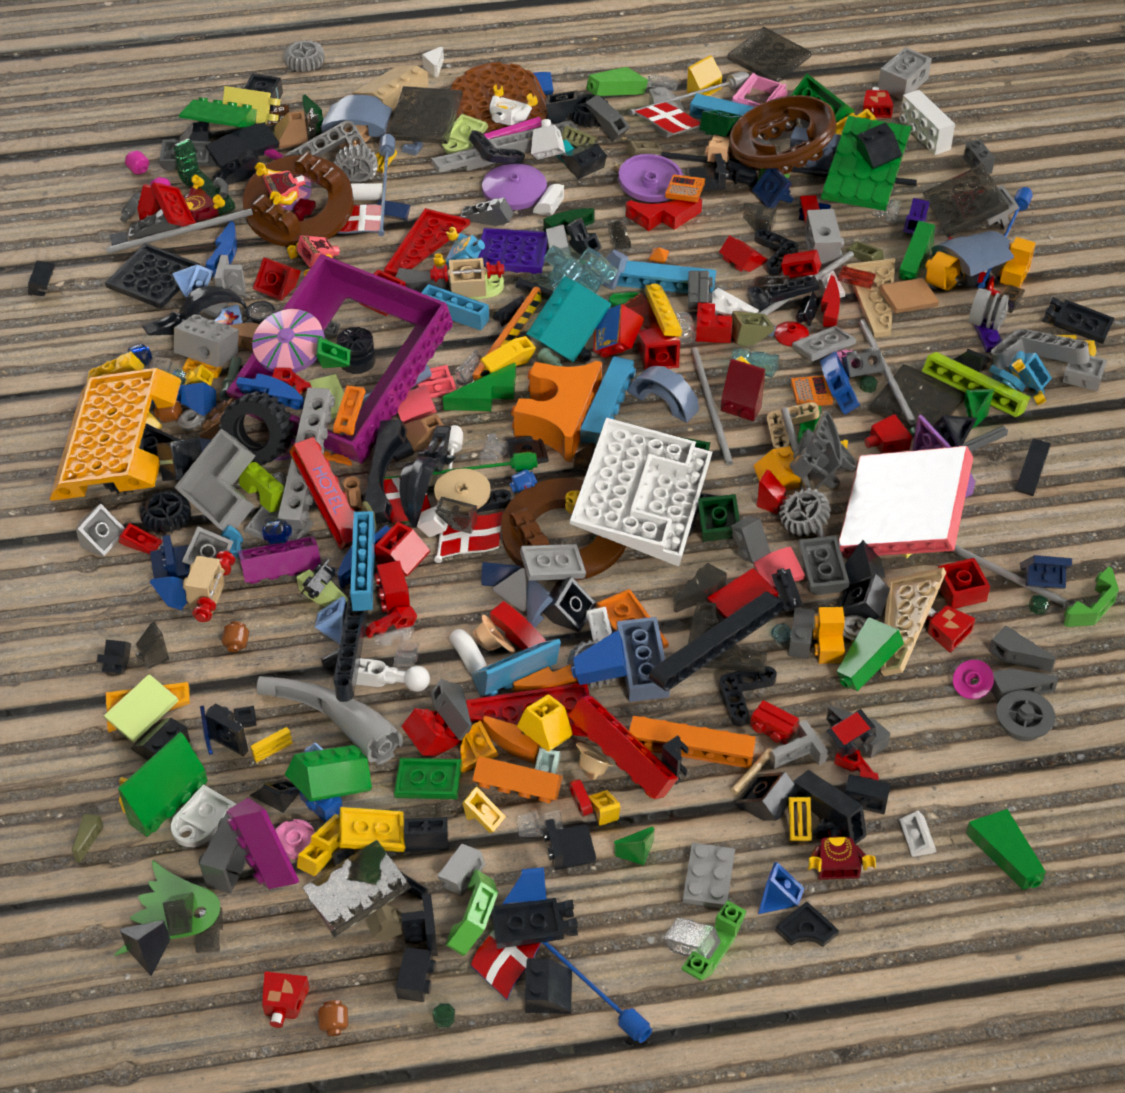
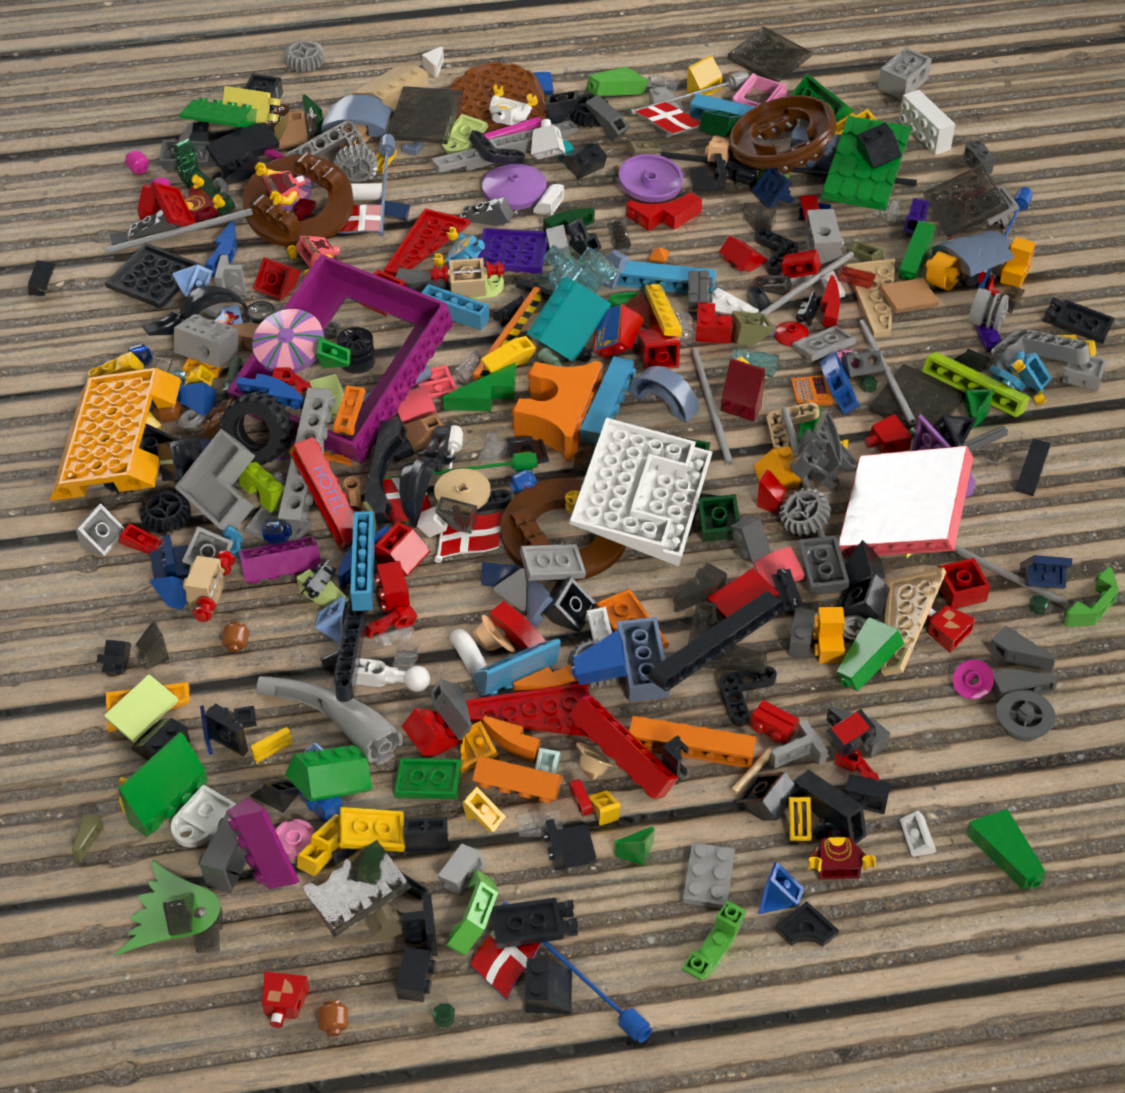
(130, 208): dark grey helmet -> none
(147, 943): black slope -> none
(528, 887): blue slope -> none
(546, 723): yellow slope -> none
(570, 133): olive slope -> none
(685, 188): orange tile -> none
(691, 936): clear brick -> none
(781, 633): clear light blue tile -> none
(792, 289): black tile -> none
(878, 103): red torso -> none

